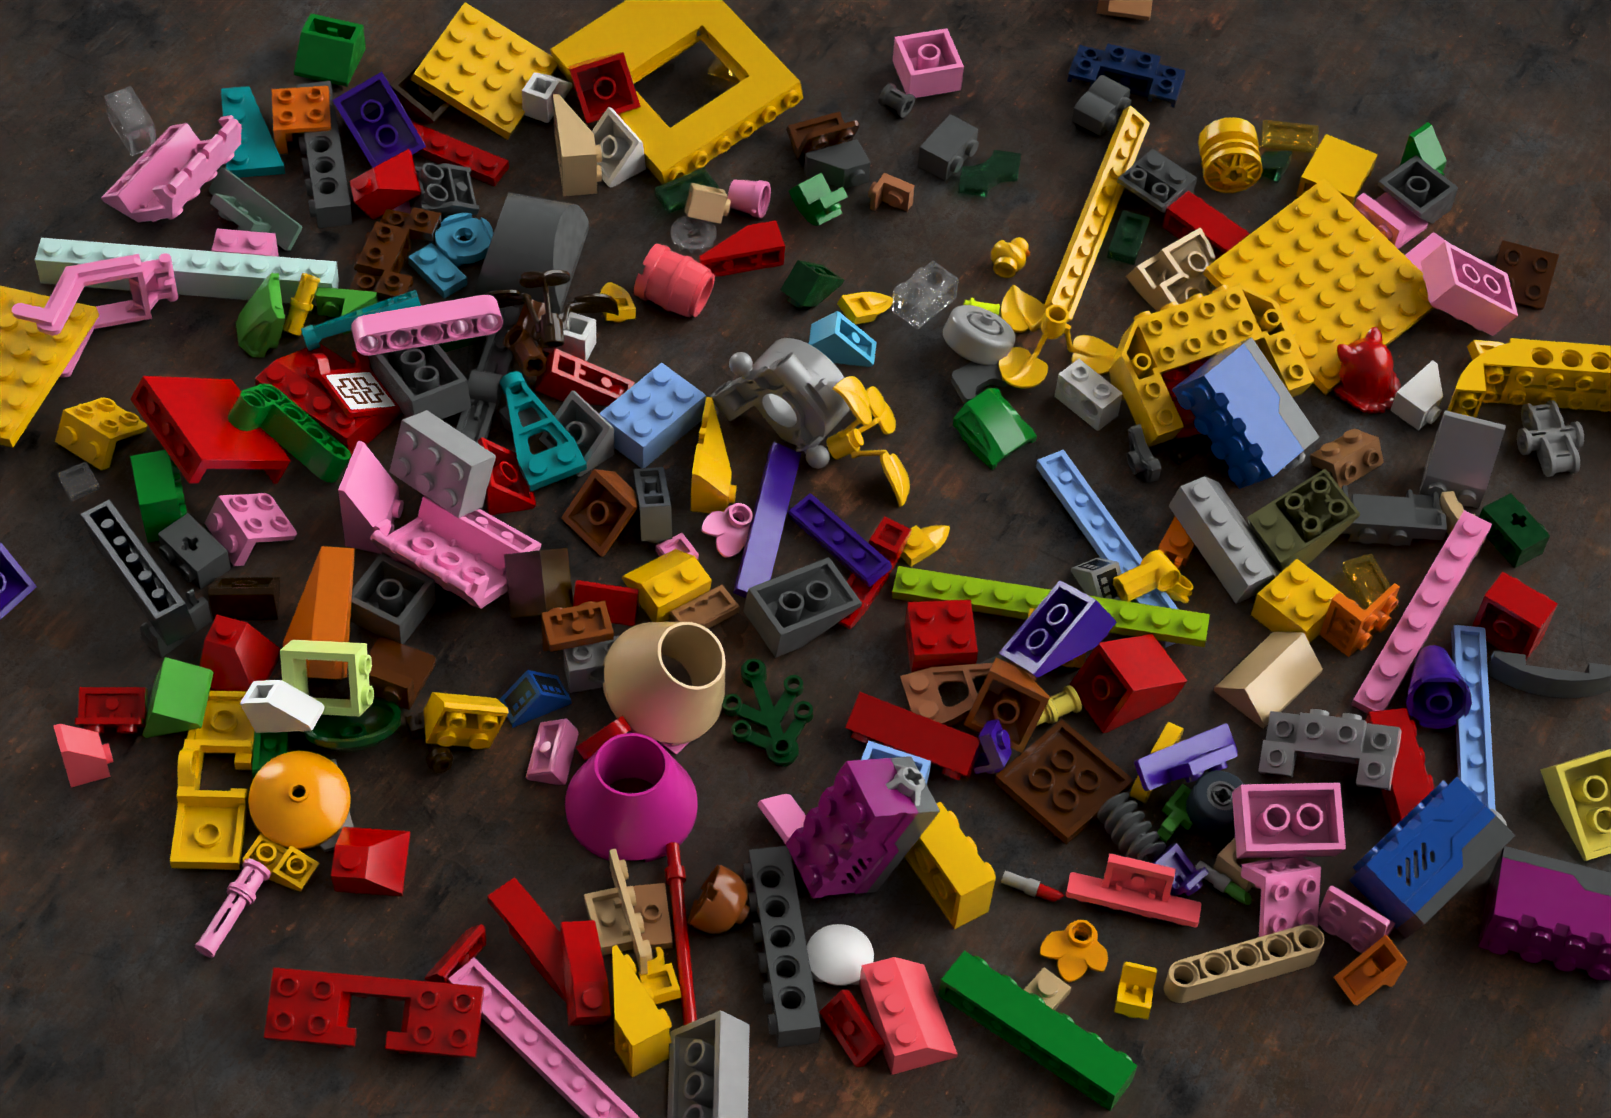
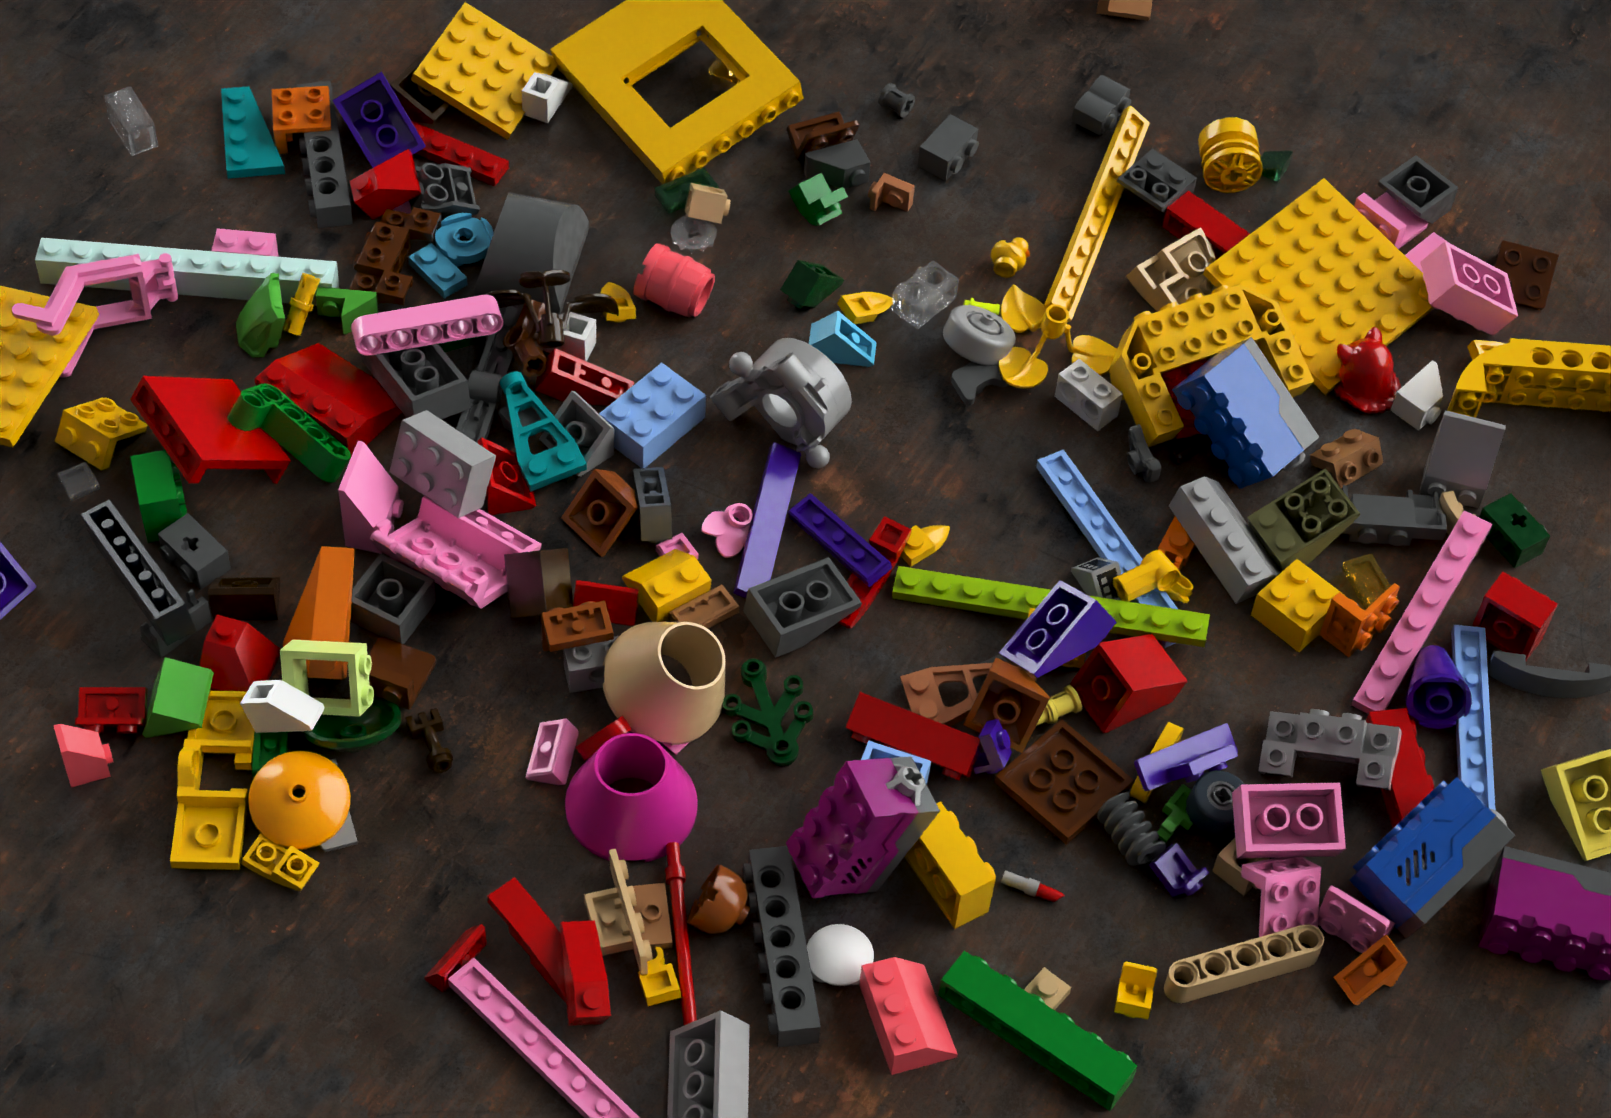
(172, 171): bright pink slope -> none
(240, 894): bright pink pin -> none
(245, 520): bright pink bracket -> none
(251, 210): sand green bracket -> none
(314, 334): teal plate -> none
(317, 1007): red plate -> none
(329, 49): green slope -> none
(353, 388): flag -> none
(370, 861): red slope -> none
(463, 720): yellow slope -> none
(534, 696): blue slope -> none
(575, 151): tan slope -> none
(604, 84): red slope -> none
(620, 149): white slope -> none
(639, 1026): yellow slope -> none
(711, 468): yellow wedge -> none
(747, 250): red slope -> none
(750, 196): bright pink piece -> none
(783, 814): bright pink slope -> none
(849, 440): yellow plant -> none
(852, 1028): red plate -> none
(928, 63): bright pink brick -> none
(940, 634): red brick -> none
(992, 427): green slope -> none
(999, 168): clear green tile -> none
(1075, 955): light orange plate -> none
(1128, 237): clear green plate -> none
(1129, 68): dark blue bracket -> none
(1137, 889): coral bracket -> none
(1225, 884): piece -> none
(1271, 676): tan slope -> none
(1289, 136): clear yellow plate -> none
(1341, 165): yellow panel -> none
(1426, 146): slope -> none
(1550, 438): light grey axle -> none

